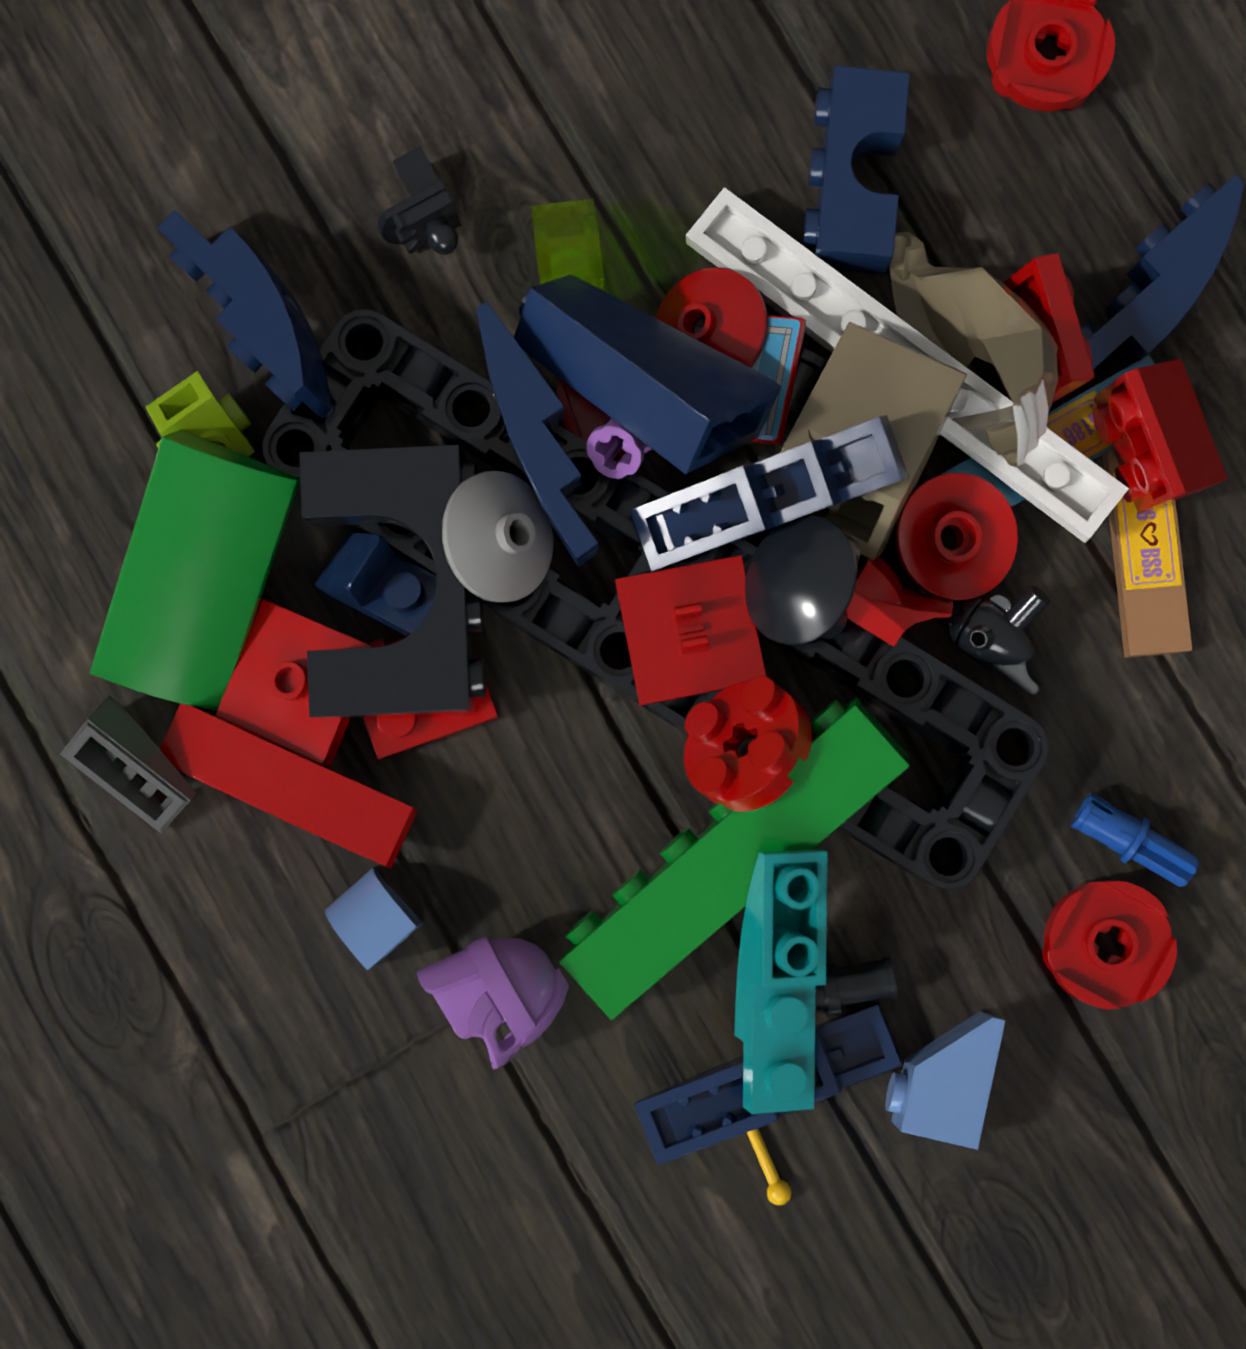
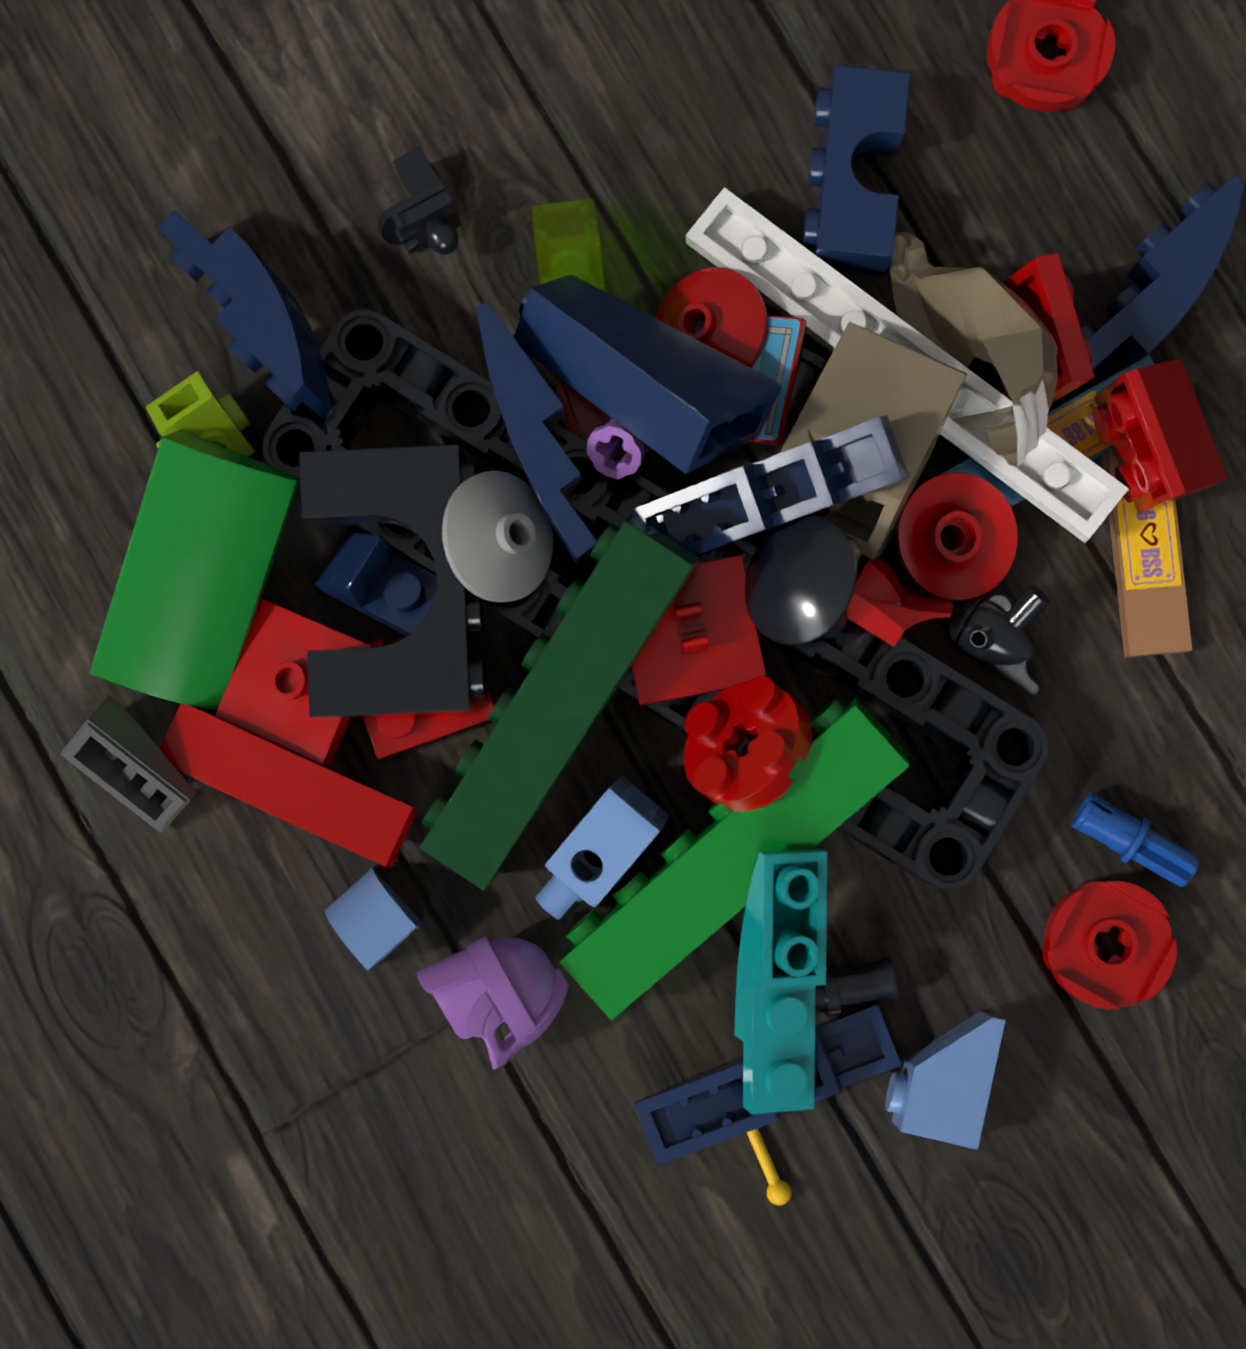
(558, 701): none -> dark green brick
(615, 830): none -> medium blue torso

